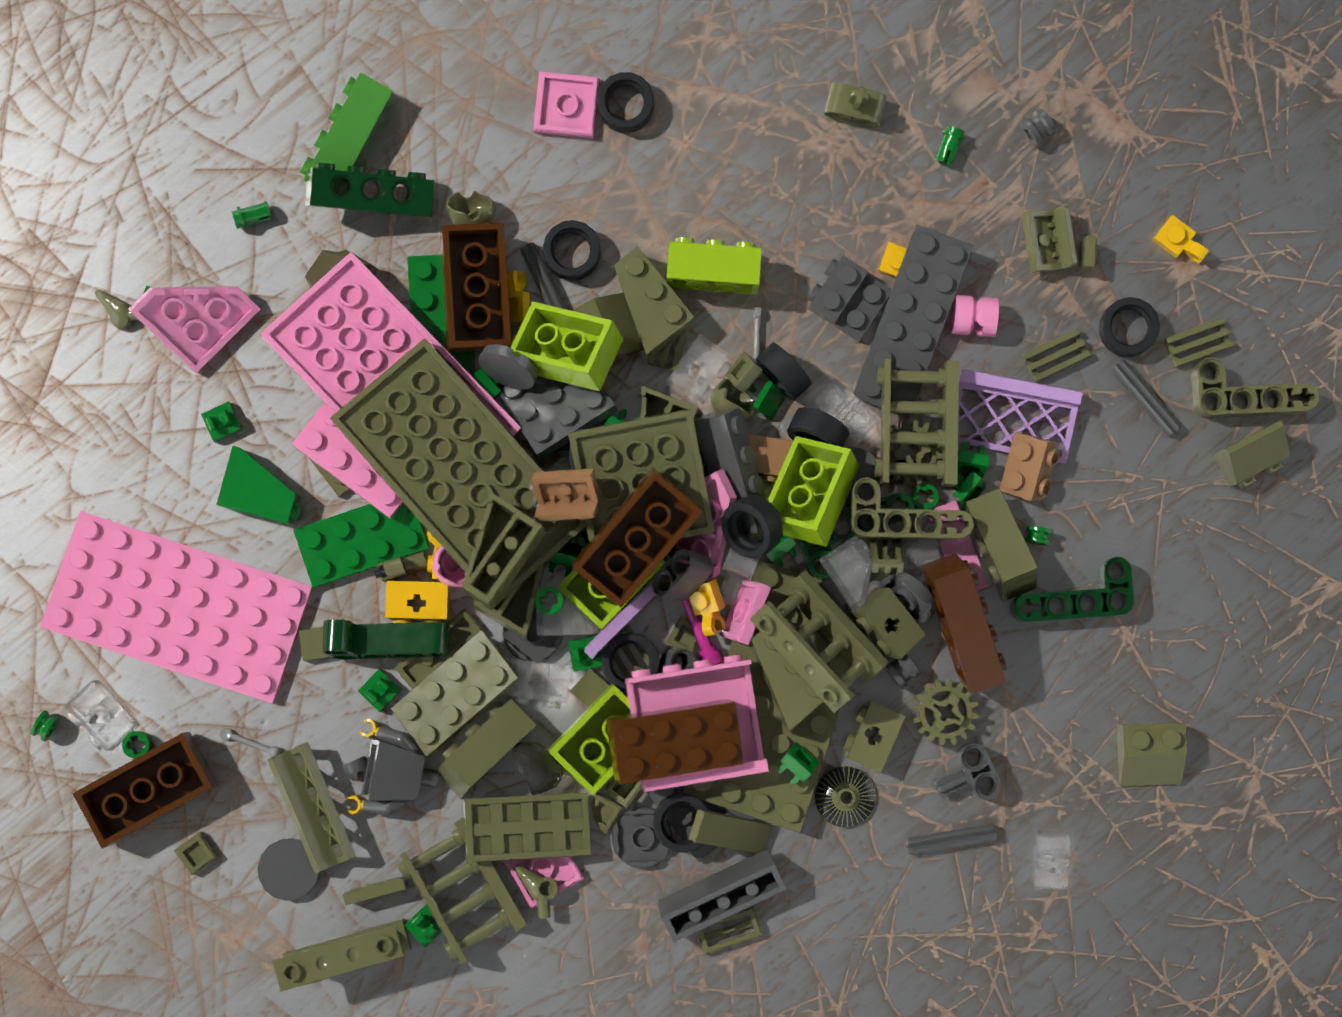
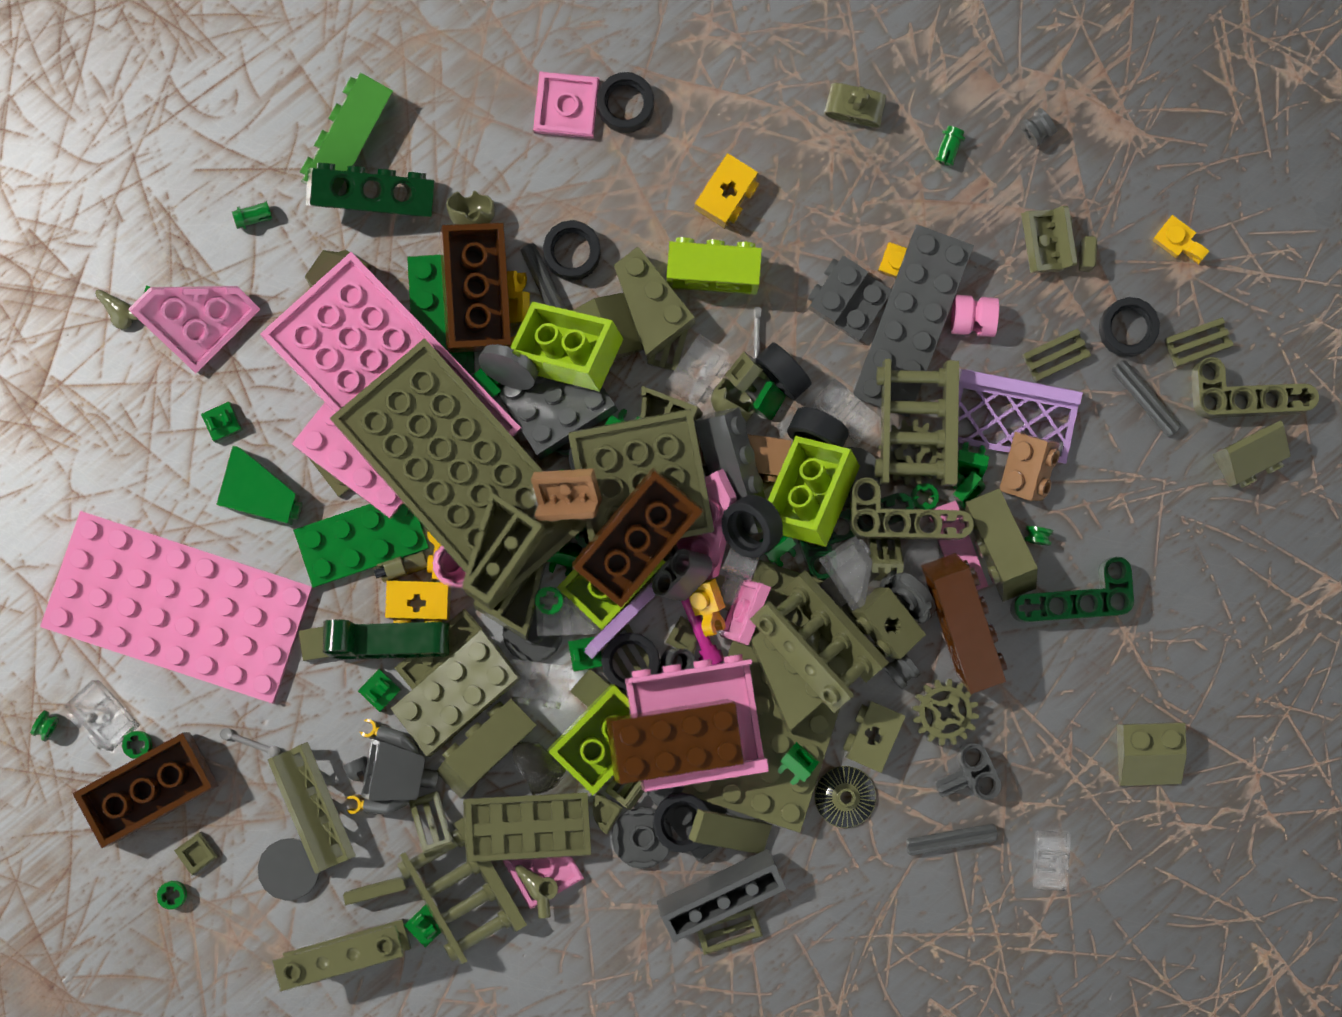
(178, 901): none -> green bush
(437, 845): none -> olive tile
(728, 174): none -> yellow brick

